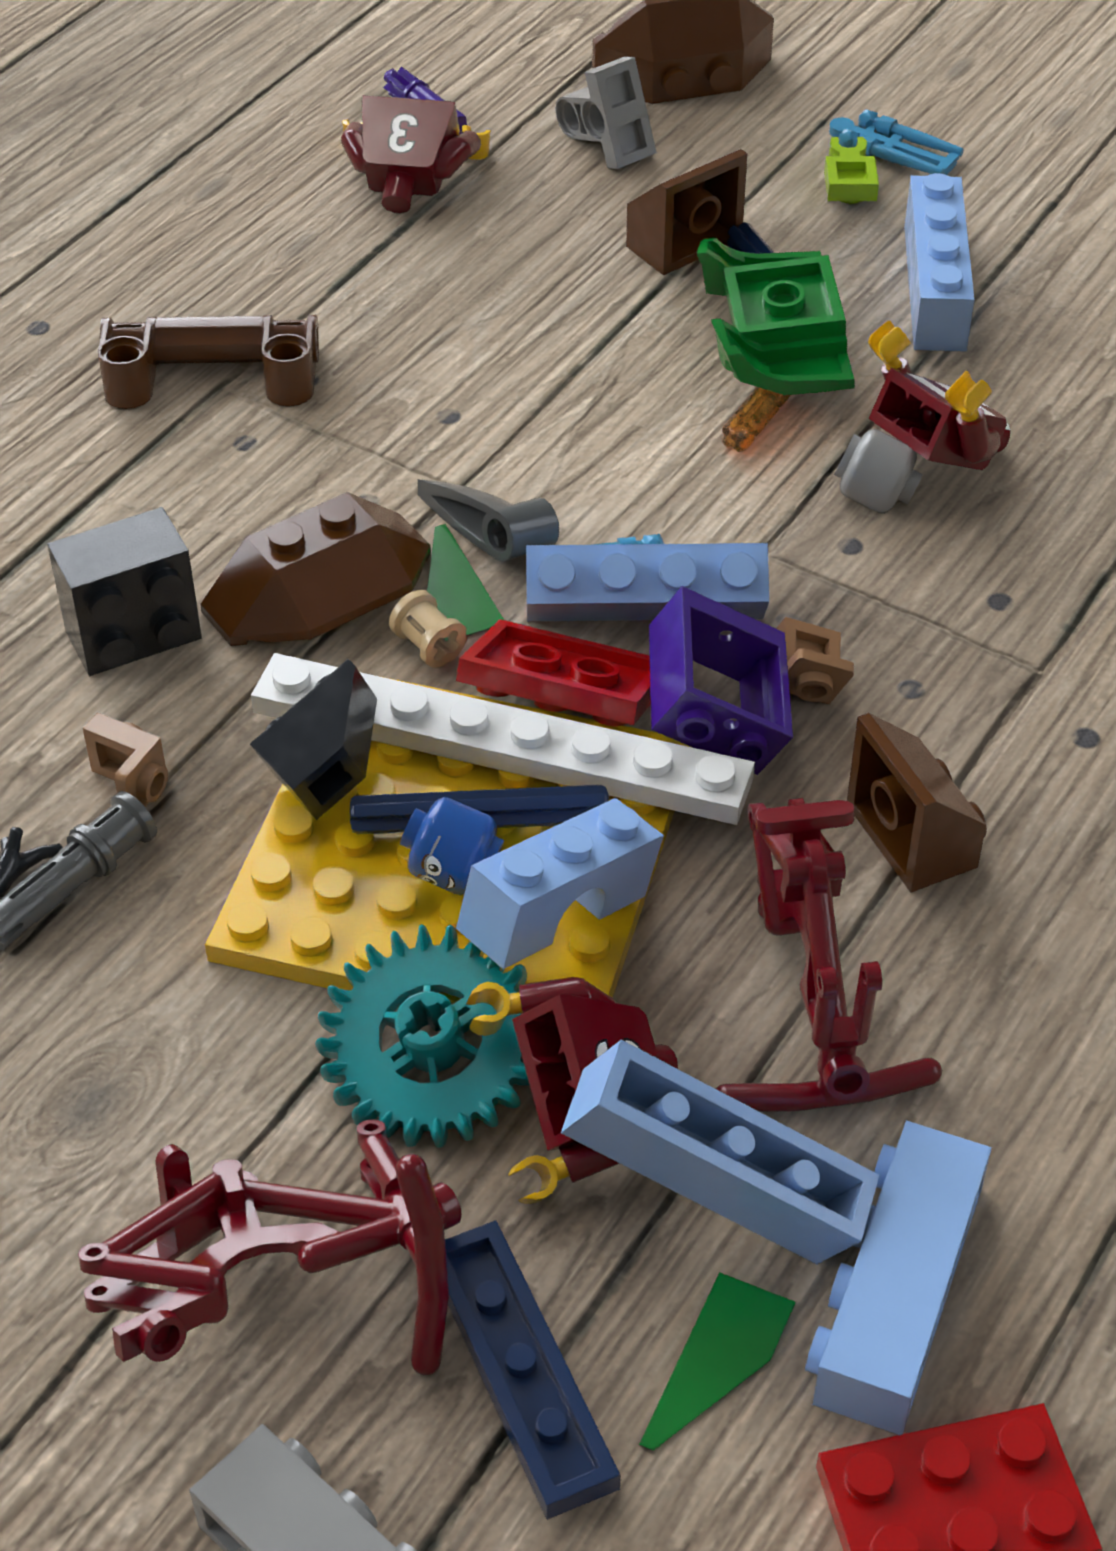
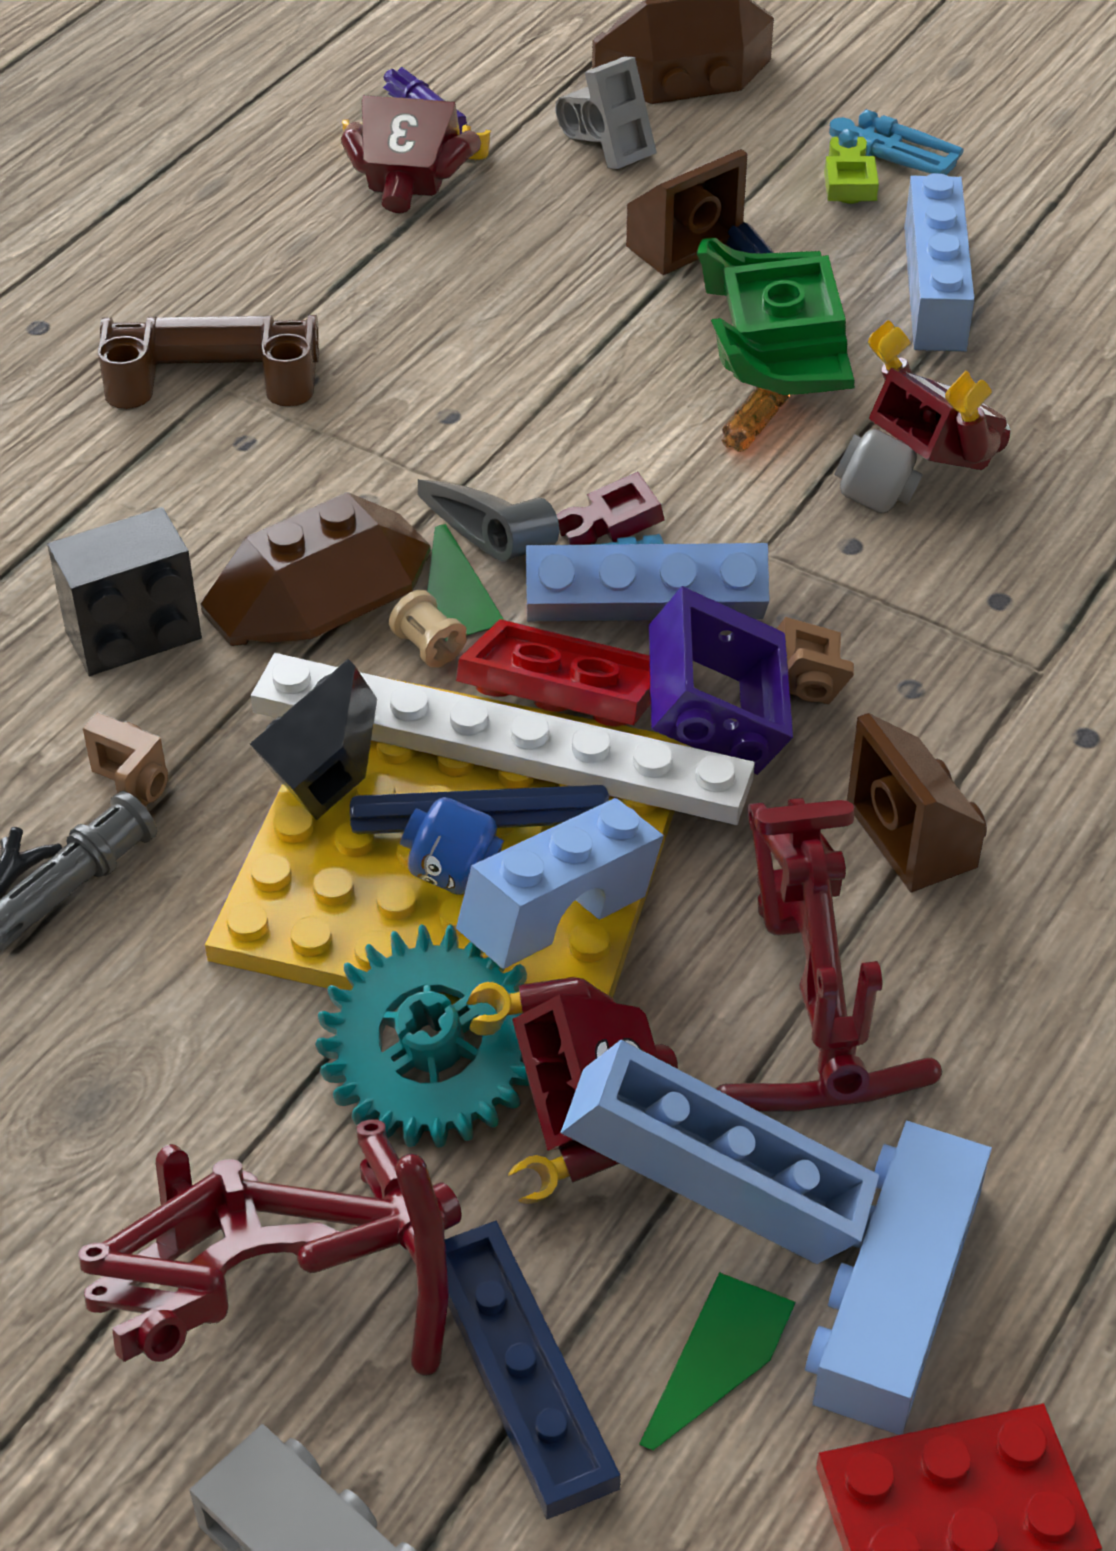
(613, 510): none -> plate

